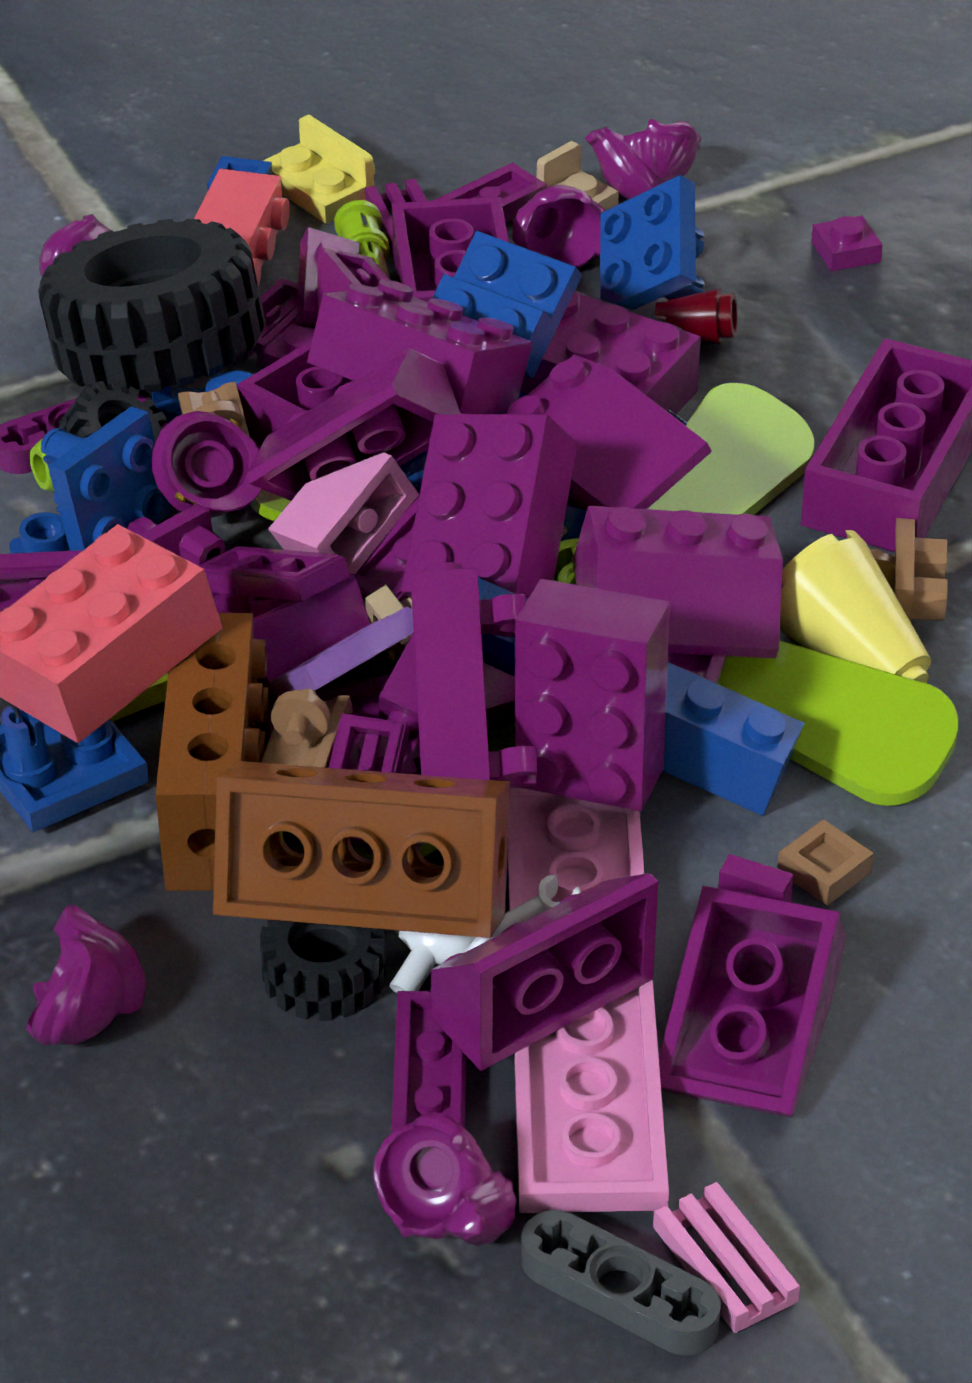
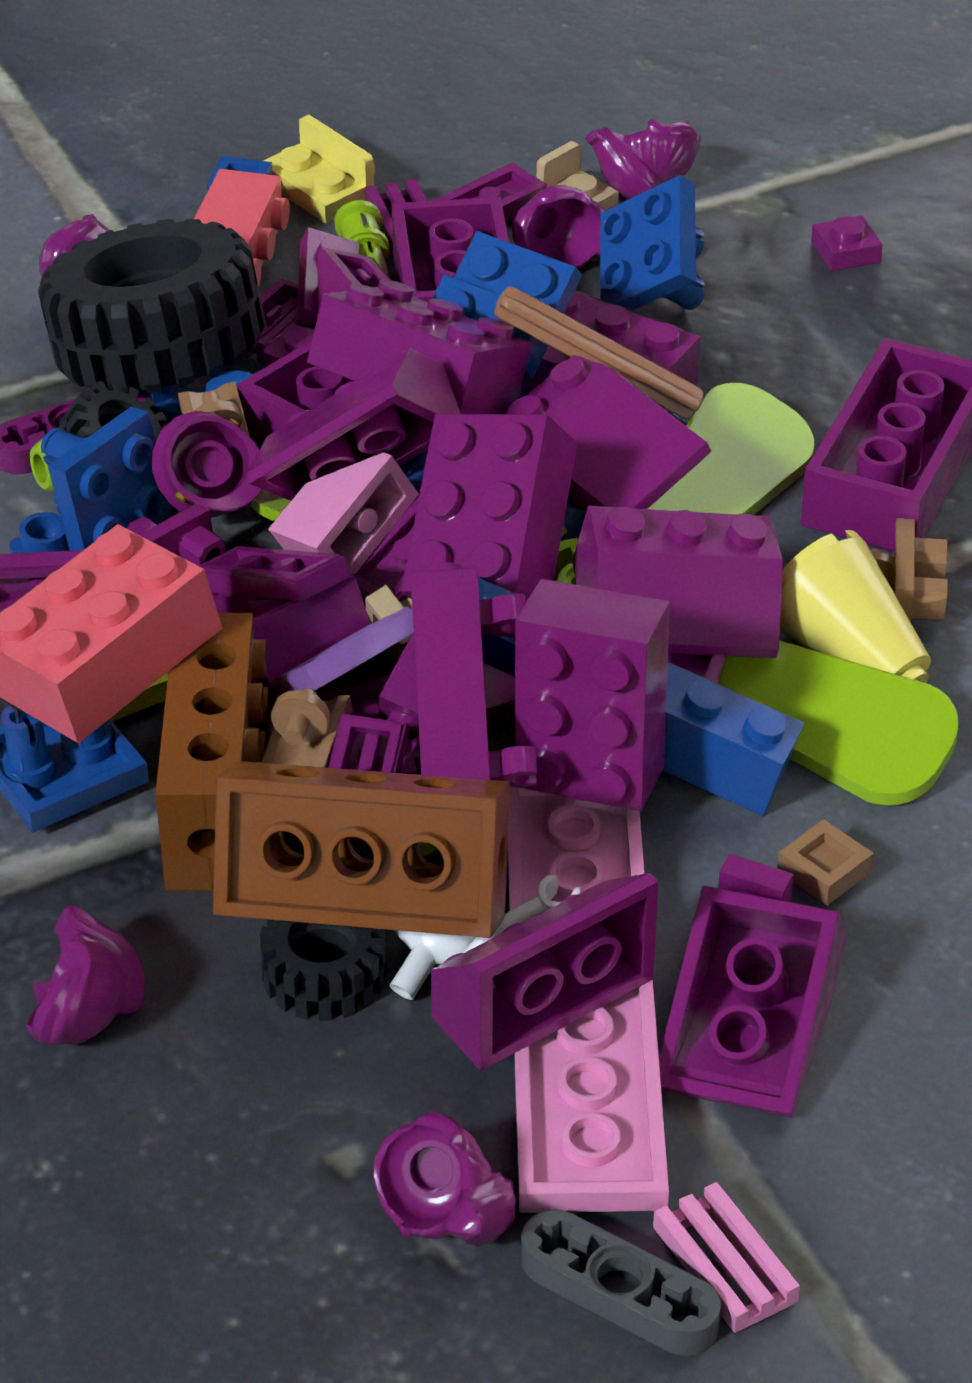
(426, 1064): magenta tile -> none
(575, 338): none -> nougat axle
(702, 314): dark red cone -> none

